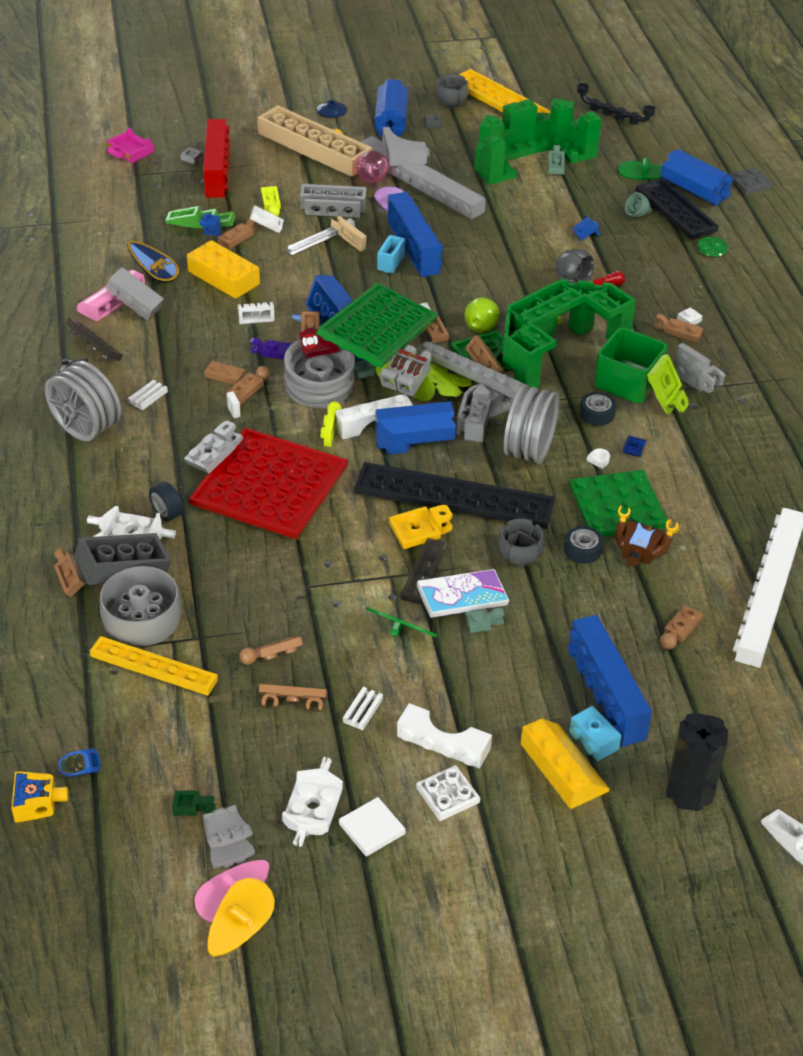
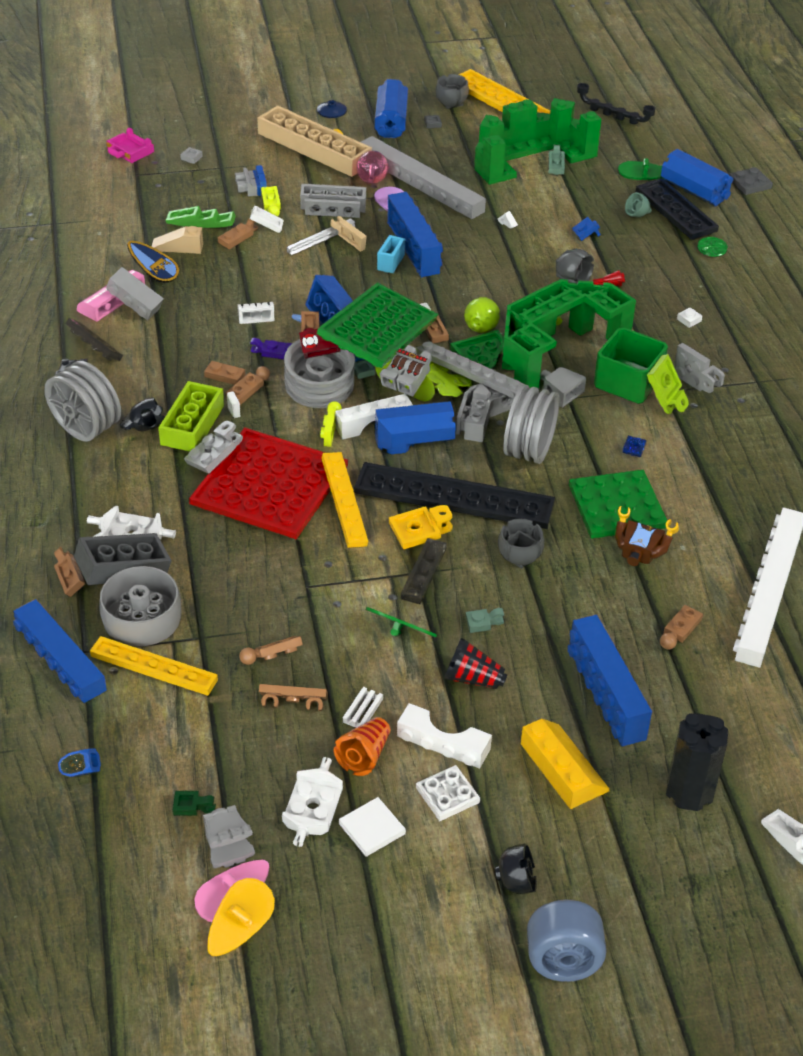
(35, 796): yellow torso -> none
(59, 651): none -> blue brick
(143, 416): none -> black piece
(147, 394): white tile -> none
(166, 501): black wheel -> none
(181, 241): none -> tan slope
(191, 416): none -> lime brick
(211, 224): blue bracket -> none
(216, 158): red brick -> none
(223, 269): yellow brick -> none
(251, 181): none -> light grey hips
(344, 500): none -> yellow plate
(362, 746): none -> orange cone
(403, 151): light grey arch -> none
(462, 593): tile -> none
(474, 667): none -> black cone
(482, 354): medium nougat plate -> none
(508, 220): none -> white tile
(516, 869): none -> black cylinder
(565, 383): none -> light grey torso
(566, 940): none -> sand blue wheel
(583, 544): black wheel -> none
(595, 733): medium azure brick -> none
(597, 408): black wheel -> none
(599, 457): white tile -> none
(679, 328): medium nougat plate -> none

